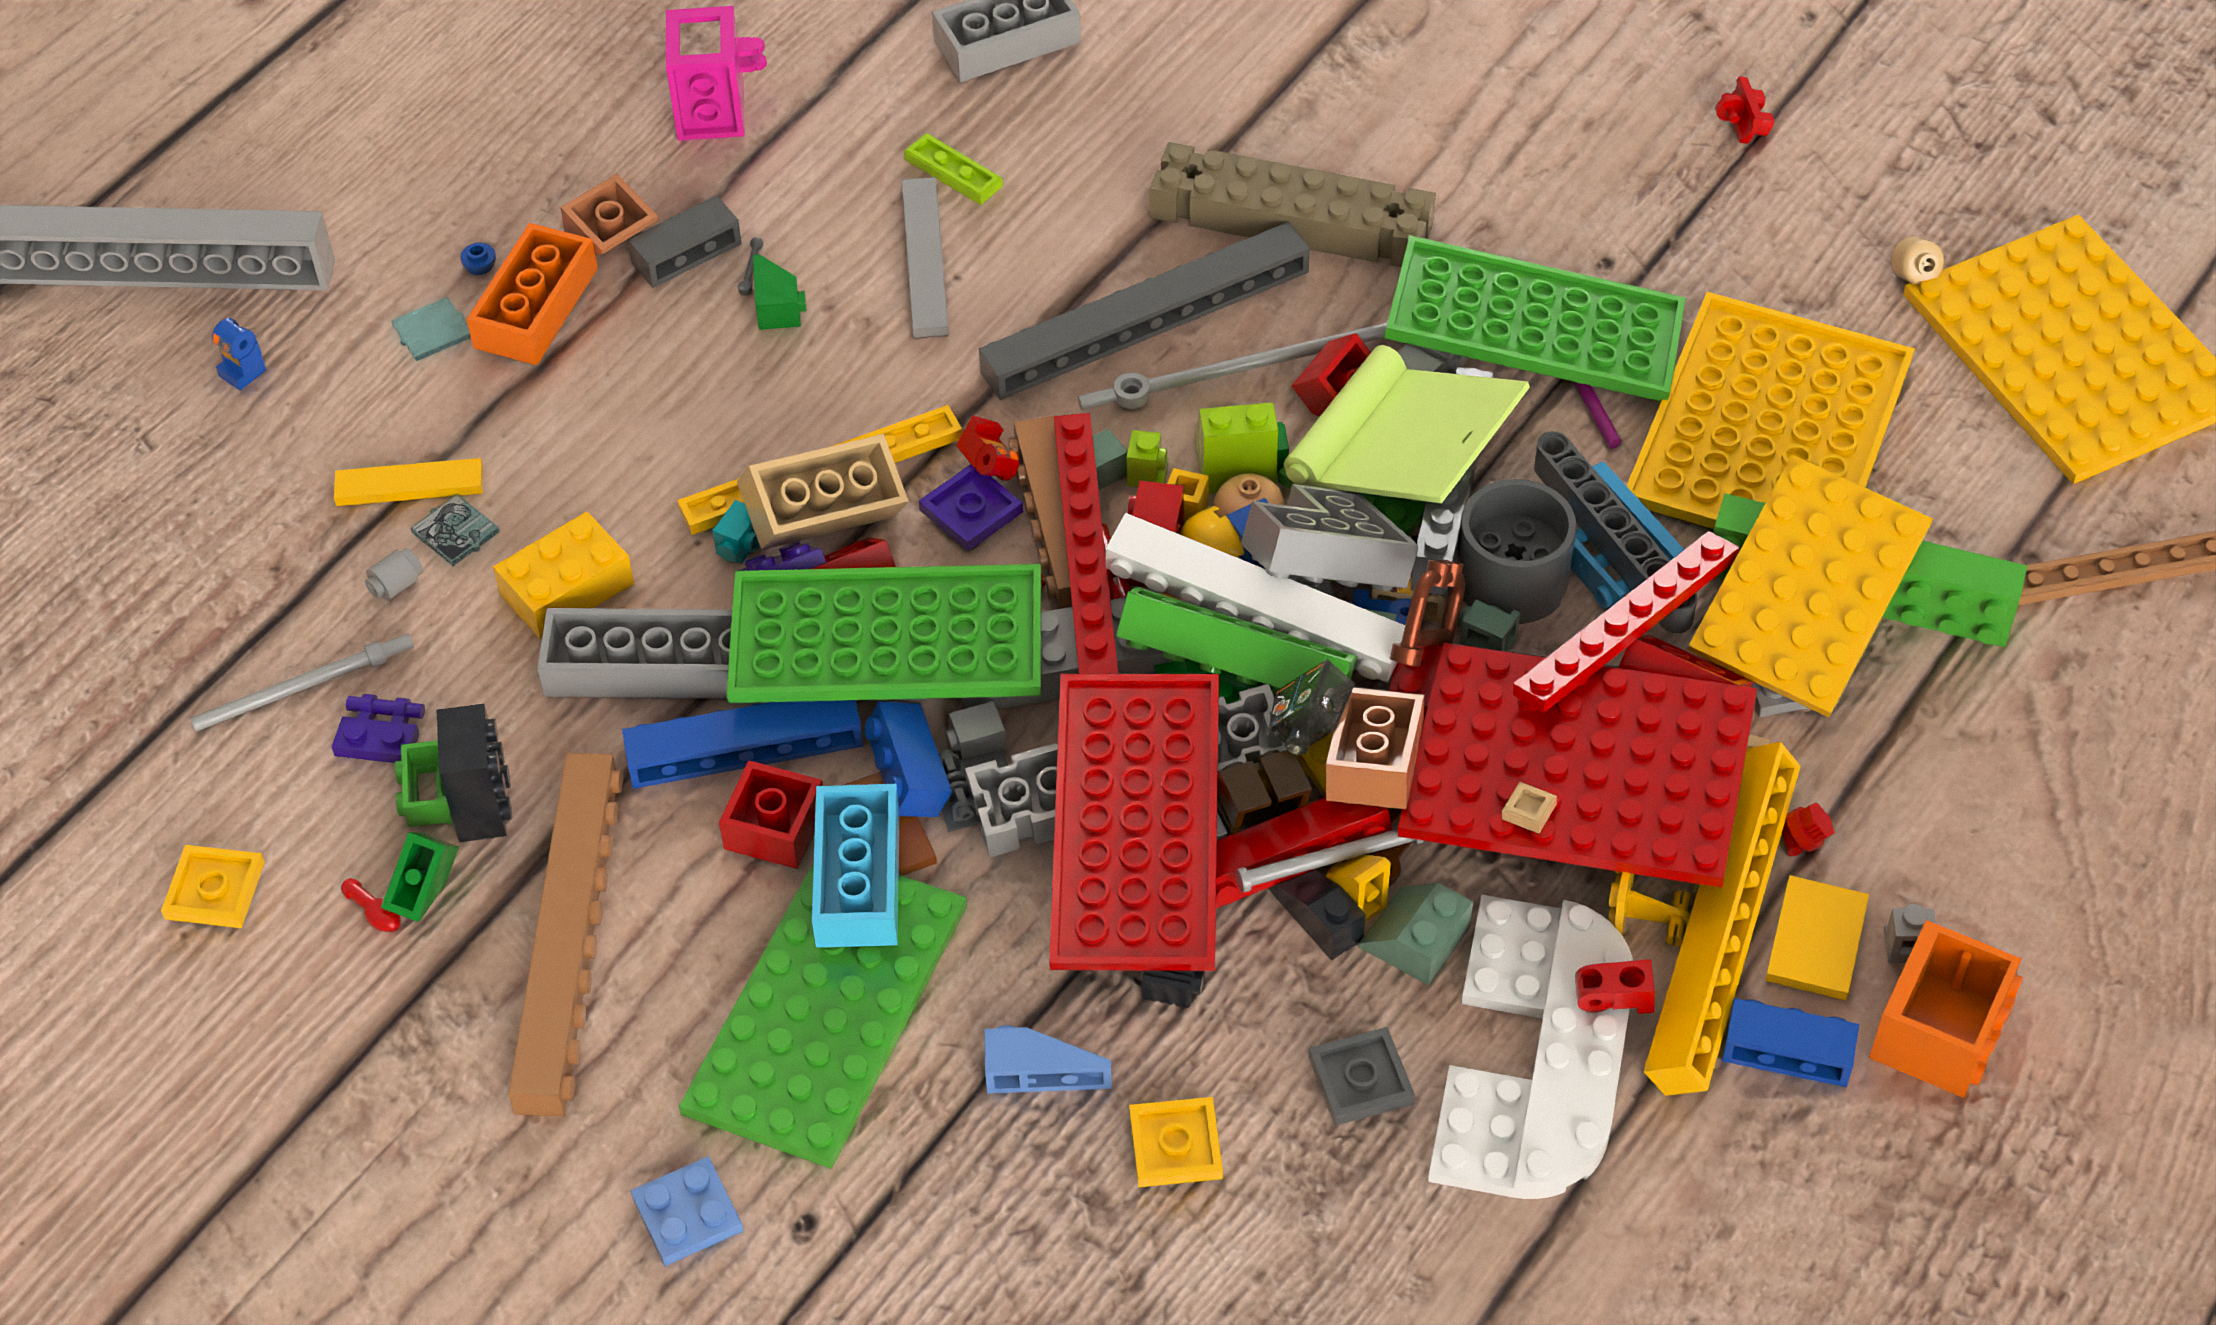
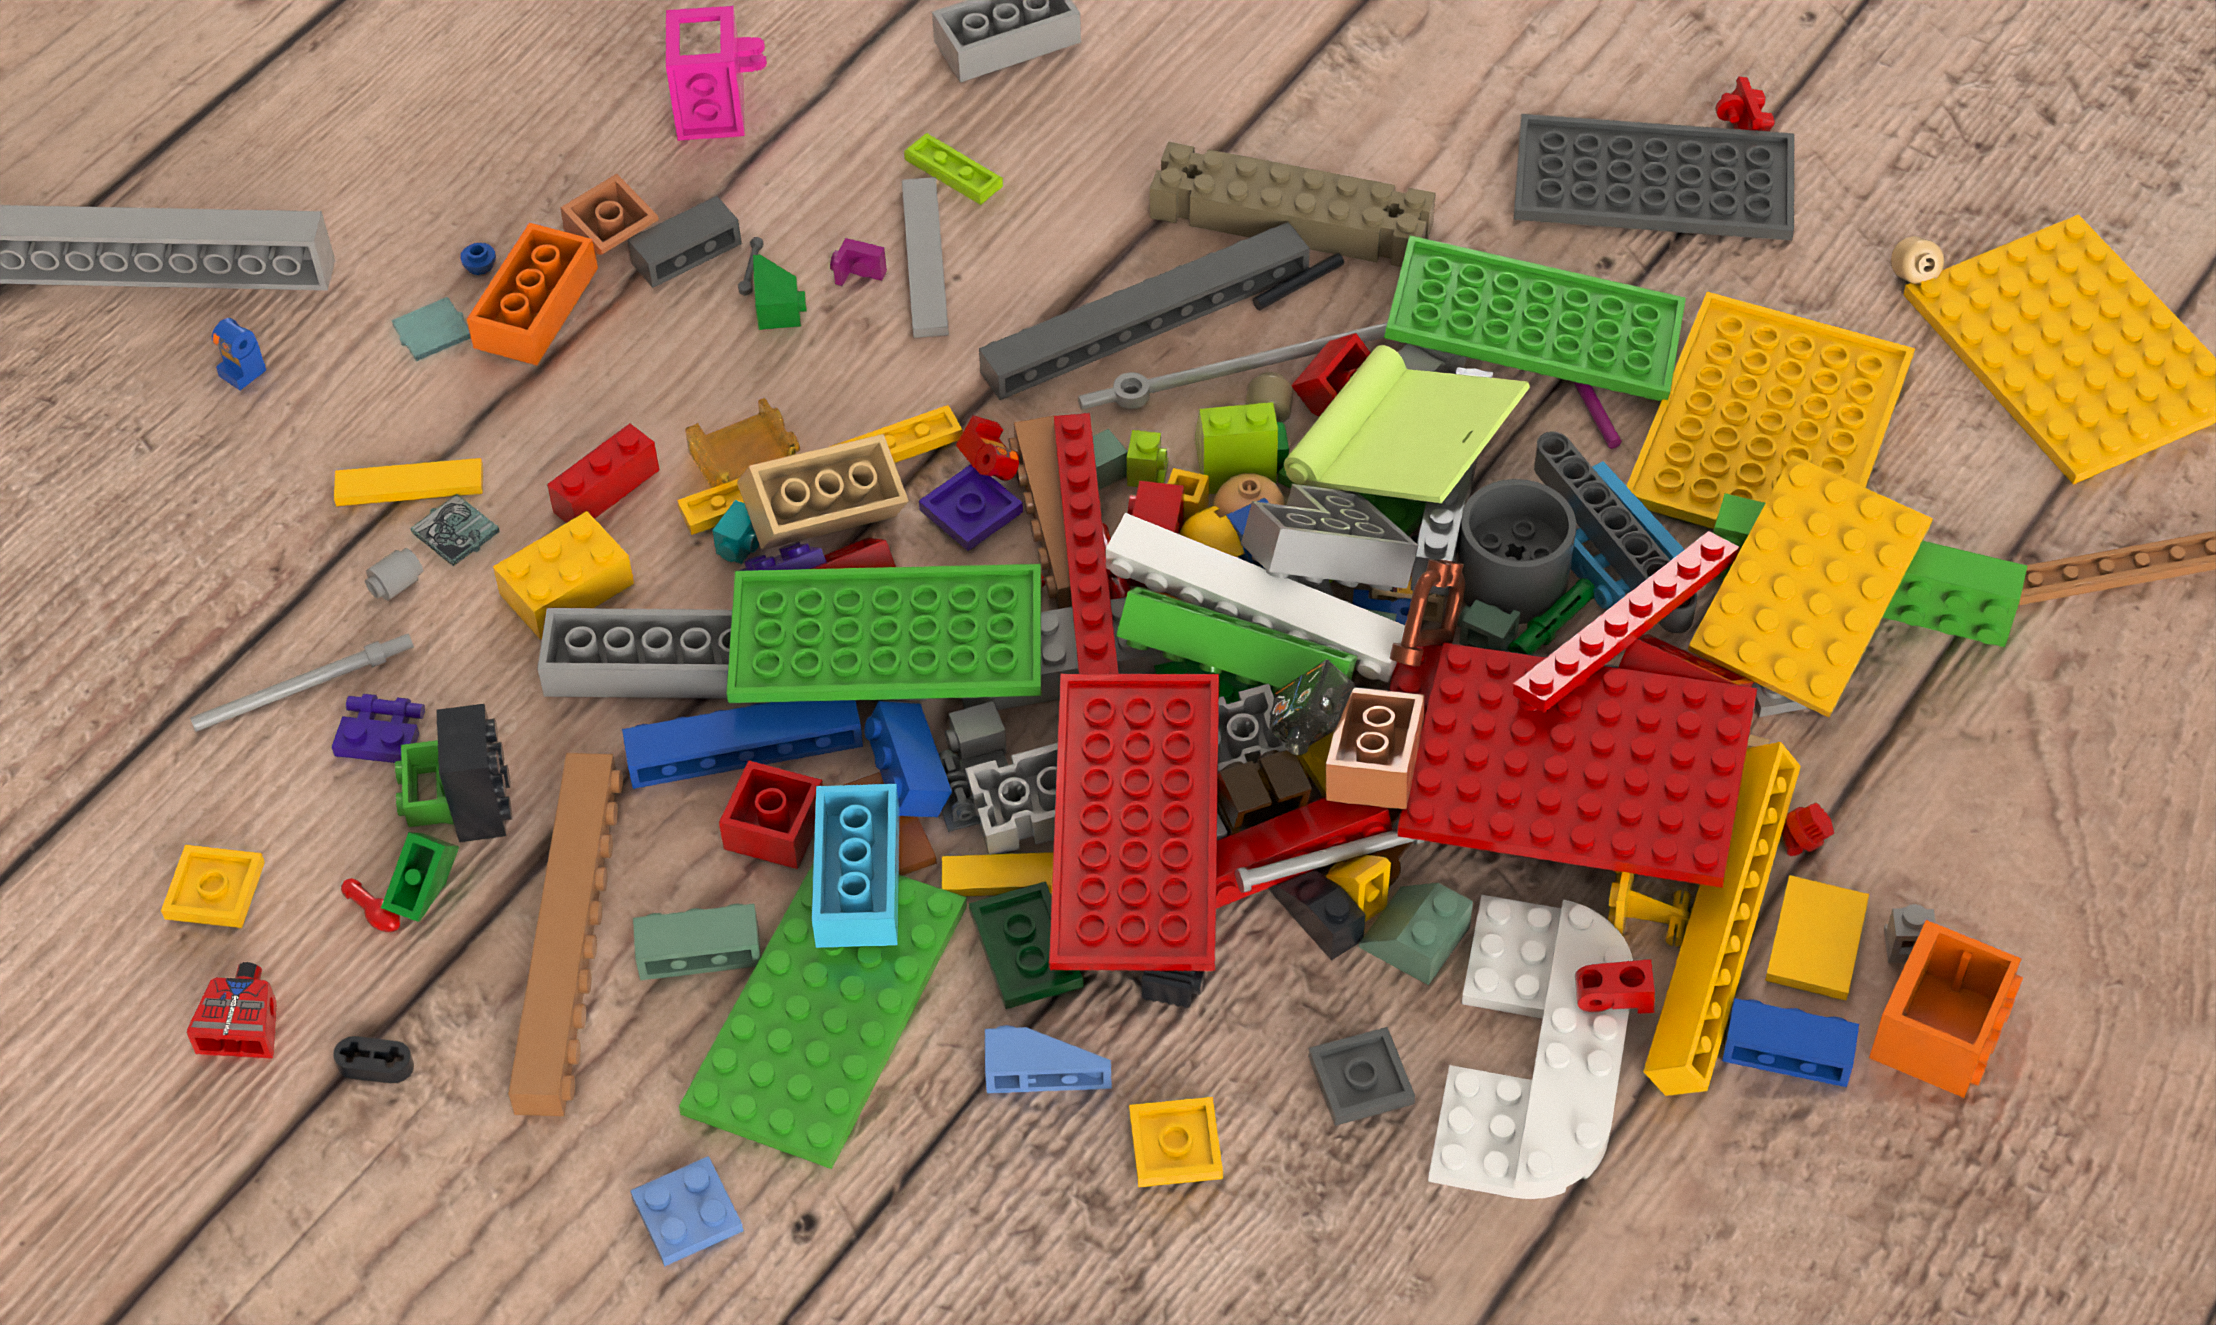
(236, 1016): none -> red torso
(374, 1059): none -> black beam
(604, 475): none -> red brick
(696, 941): none -> sand green brick
(730, 450): none -> clear yellow panel
(858, 259): none -> magenta bracket
(995, 873): none -> yellow tile
(1017, 945): none -> dark green plate
(1271, 388): none -> dark tan head
(1298, 281): none -> black bar
(1529, 807): tan tile -> none
(1531, 641): none -> green pin
(1655, 177): none -> dark grey plate

